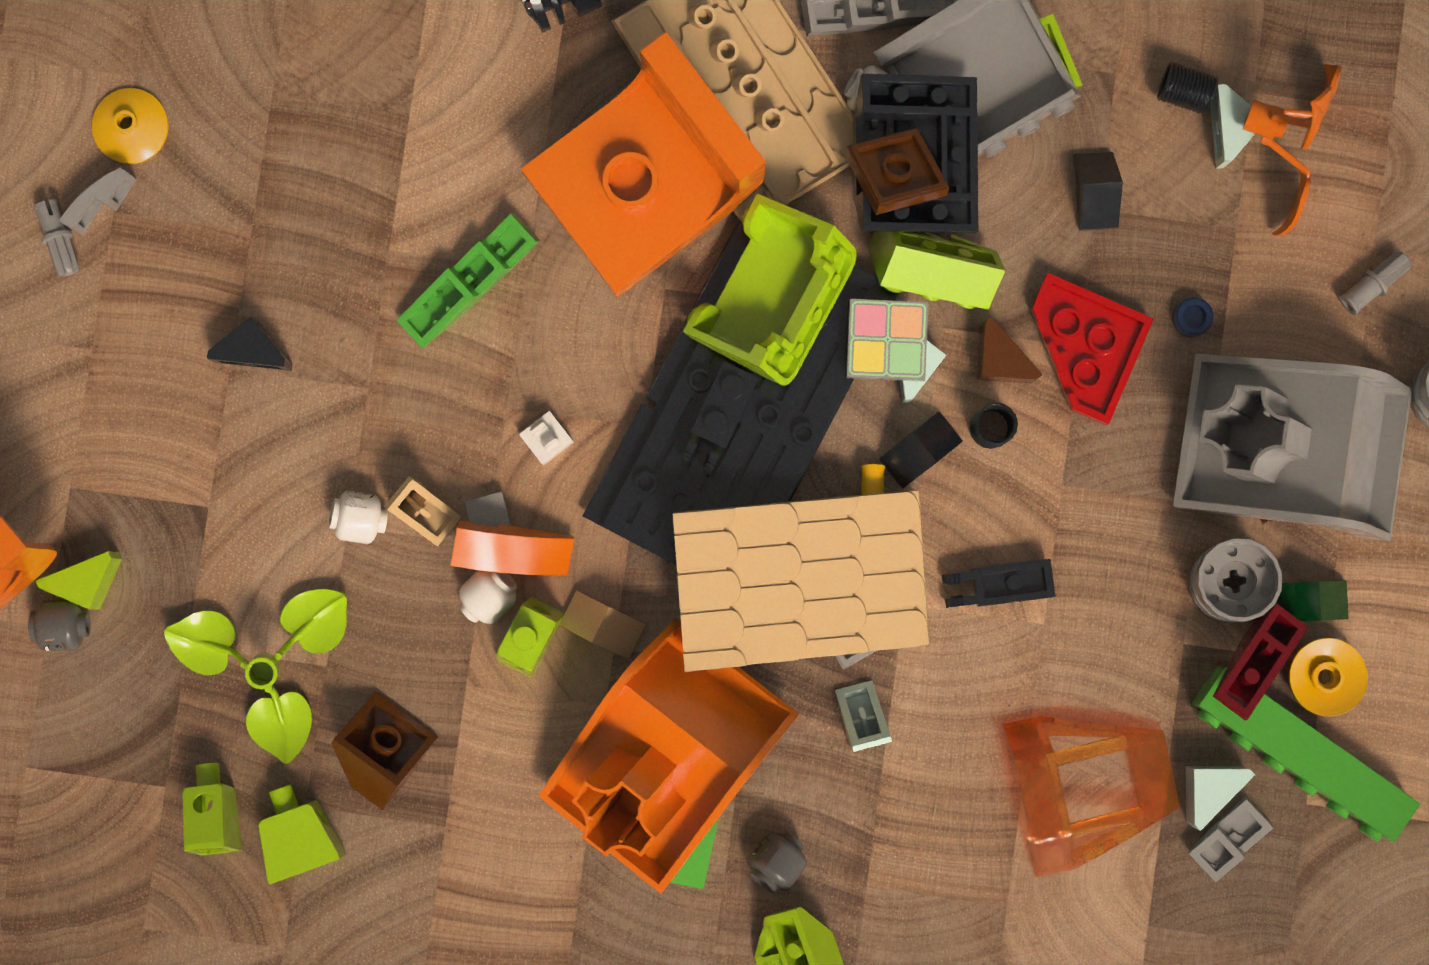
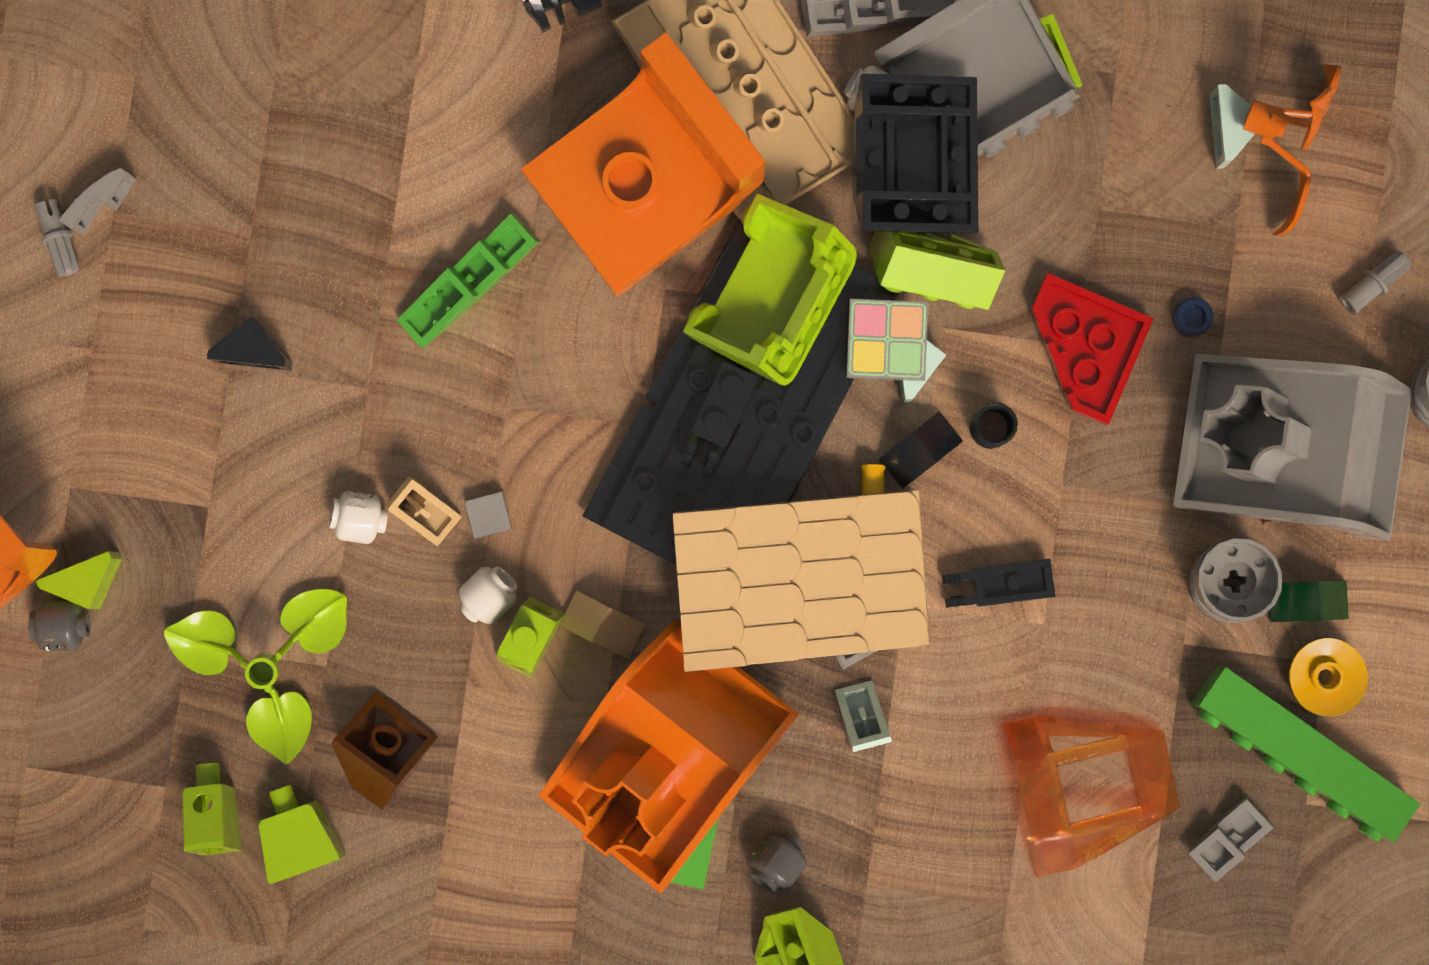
(145, 134): yellow dish -> none
(511, 549): orange slope -> none
(546, 438): white tile -> none
(896, 171): reddish brown tile -> none
(1001, 358): reddish brown slope -> none
(1098, 190): black slope -> none
(1187, 88): black piece -> none
(1210, 790): light aqua slope -> none
(1259, 660): dark red slope -> none

